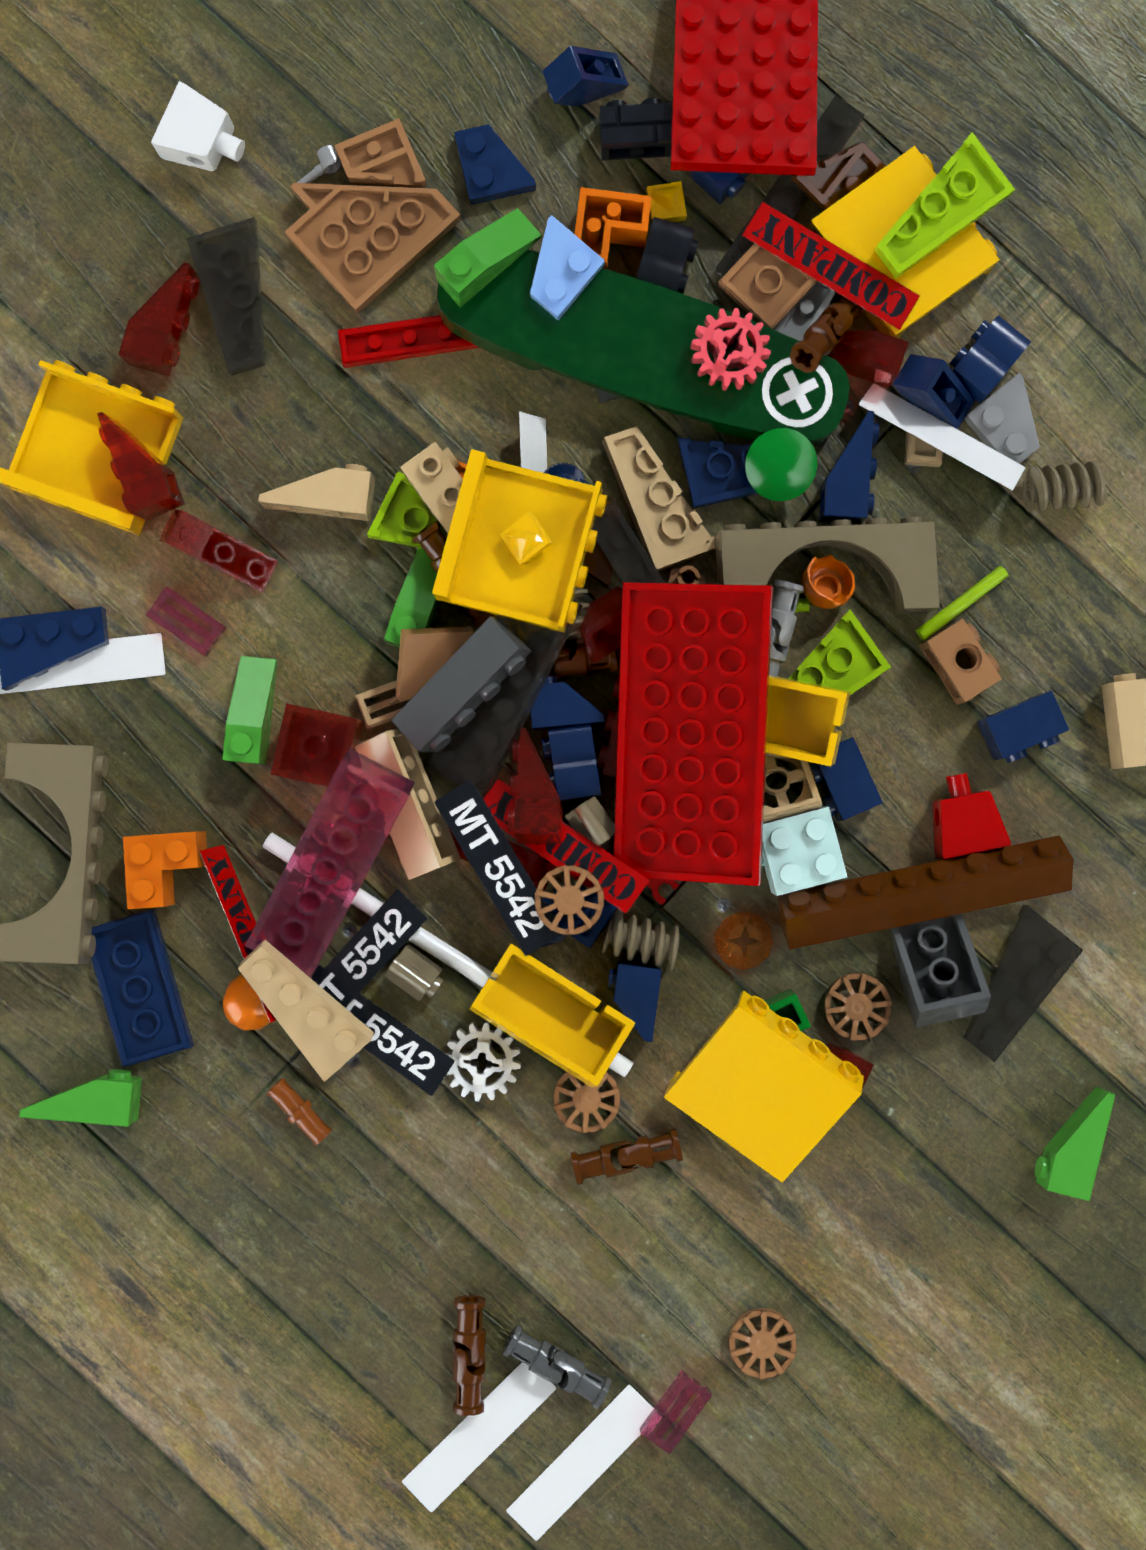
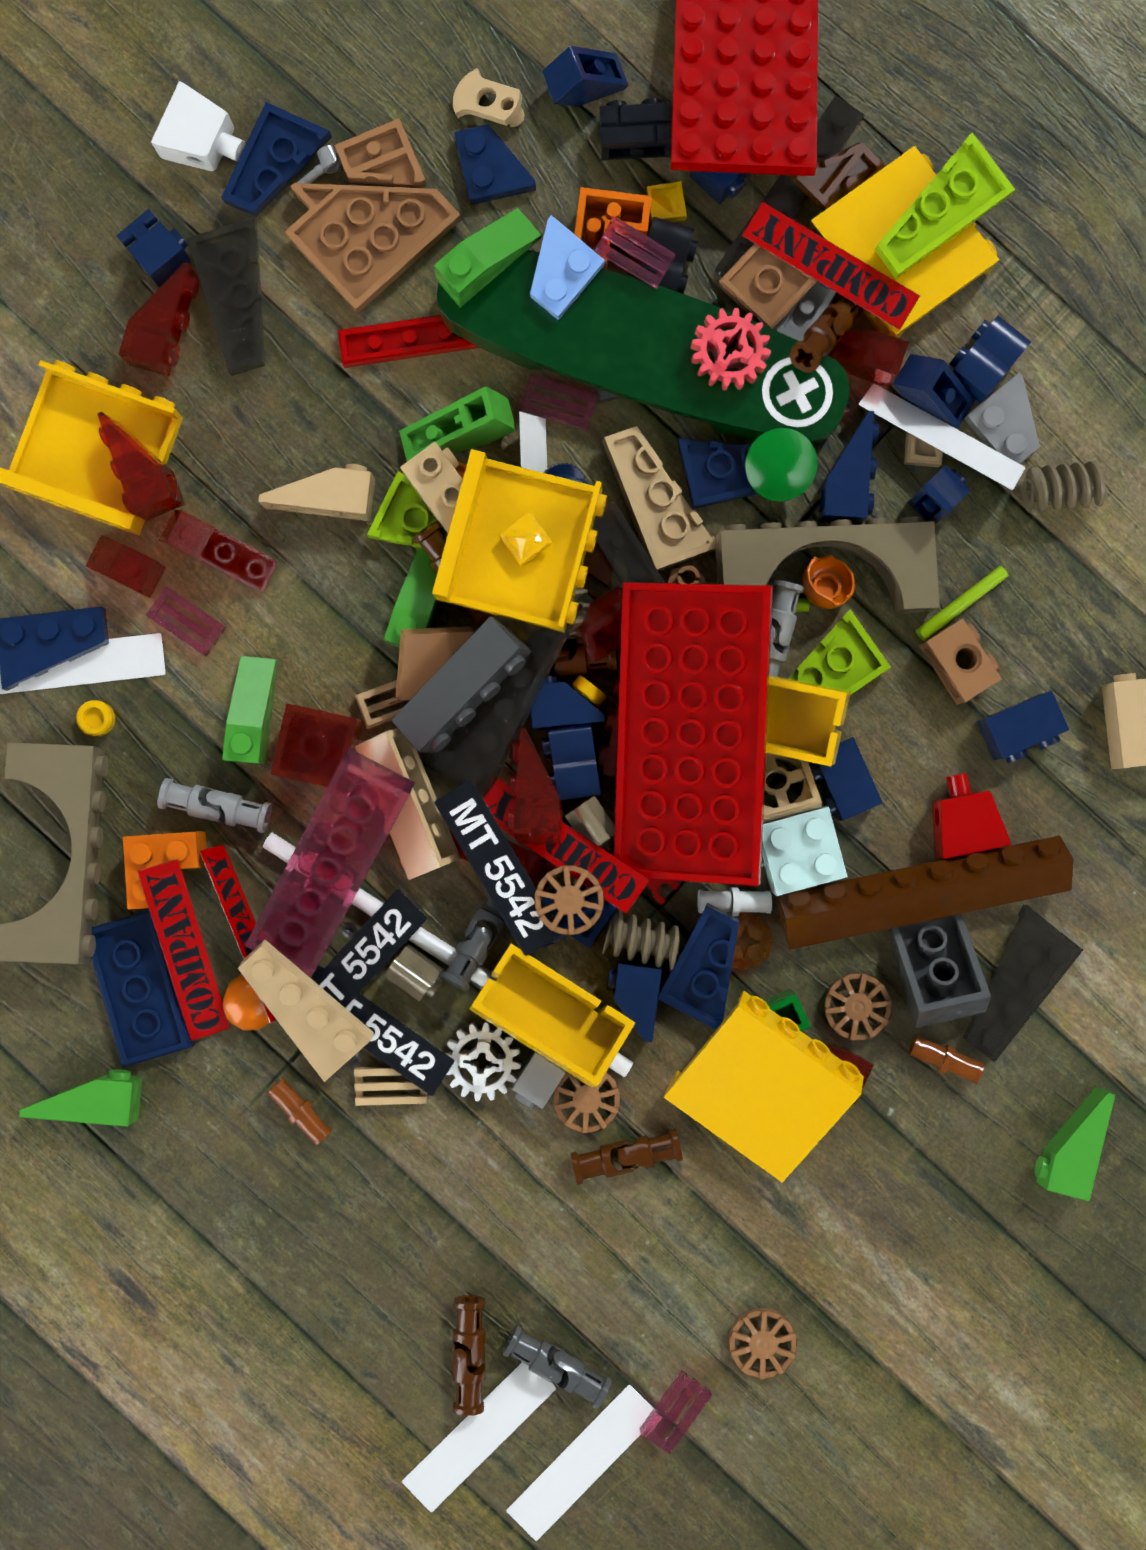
(95, 718): none -> yellow tile
(125, 566): none -> clear red slope
(156, 249): none -> dark blue brick
(183, 949): none -> red sticker
(219, 807): none -> light grey piece
(272, 158): none -> dark blue wing
(360, 1087): none -> tan tile
(461, 425): none -> bright green slope
(475, 947): none -> dark grey piece
(505, 108): none -> tan piece
(537, 1081): none -> light grey brick
(581, 423): none -> clear pink tile
(588, 691): none -> yellow tile
(642, 241): none -> clear pink tile
(703, 968): none -> dark blue wing
(736, 901): none -> white pin
(939, 495): none -> dark blue slope
(946, 1059): none -> dark orange pin

